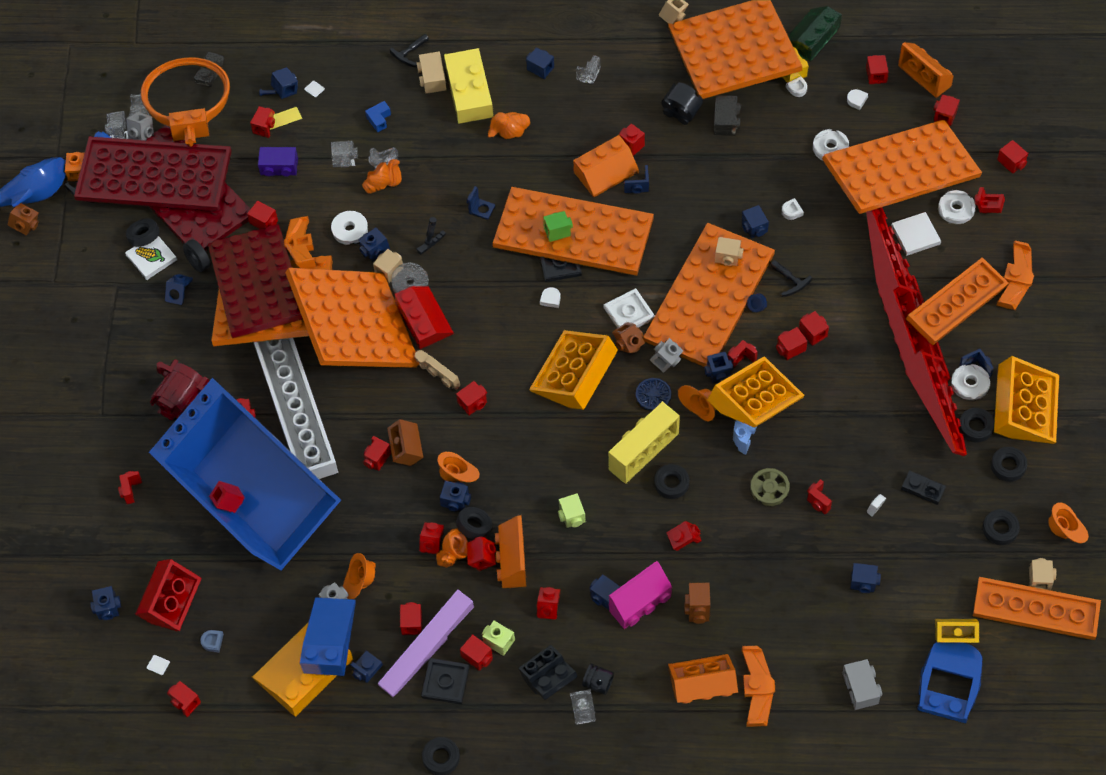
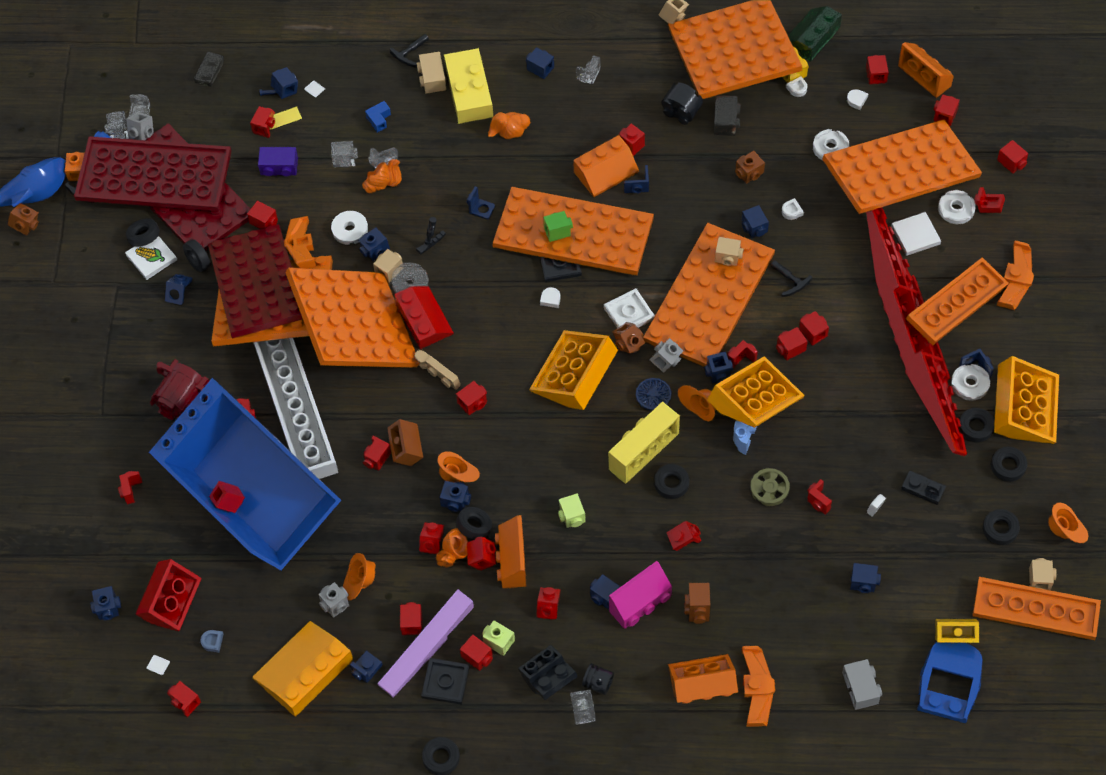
(191, 123): orange brick -> none
(328, 637): blue slope -> none
(749, 167): none -> dark orange brick
(756, 302): dark blue tile -> none

